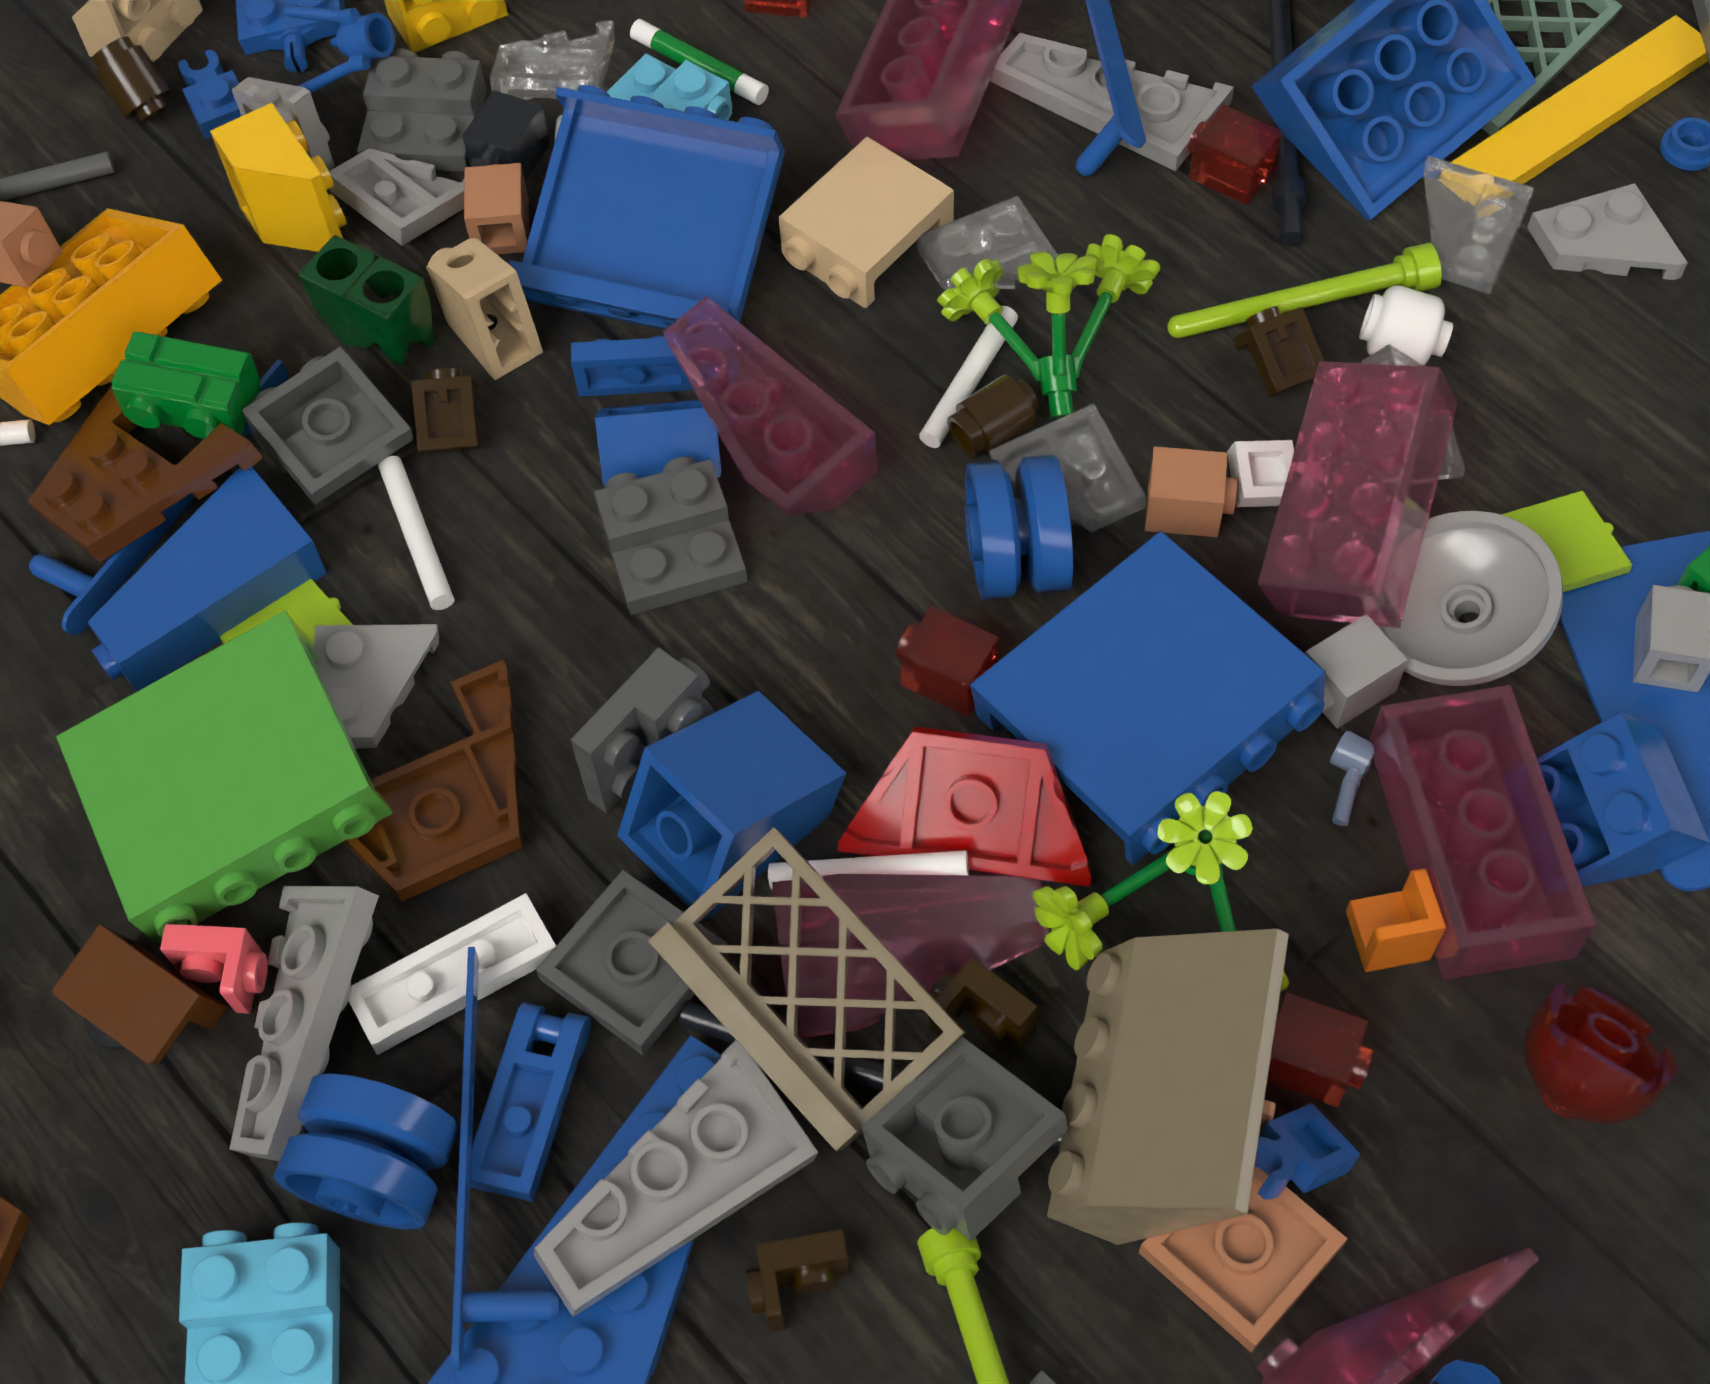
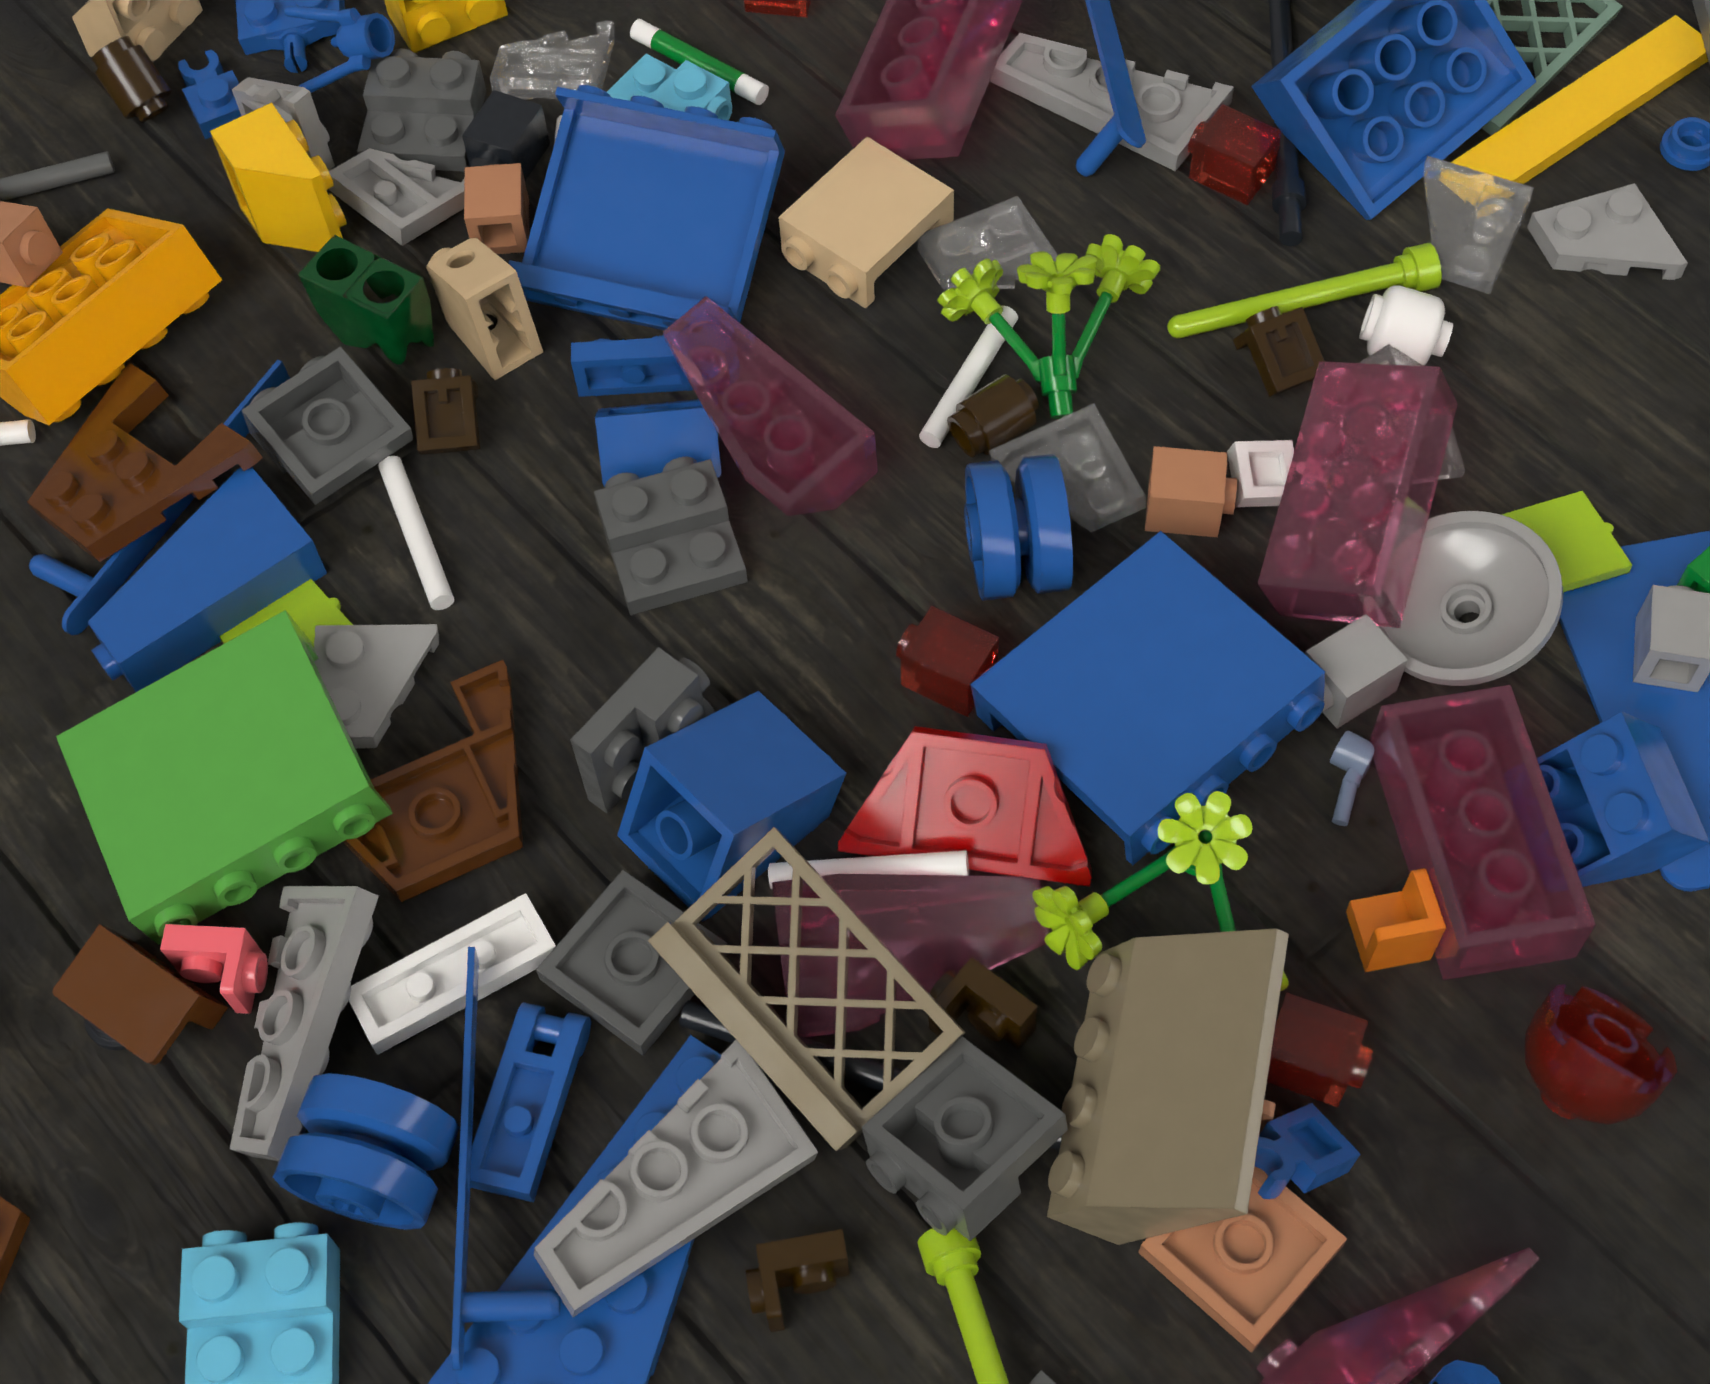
(184, 384): green brick -> none

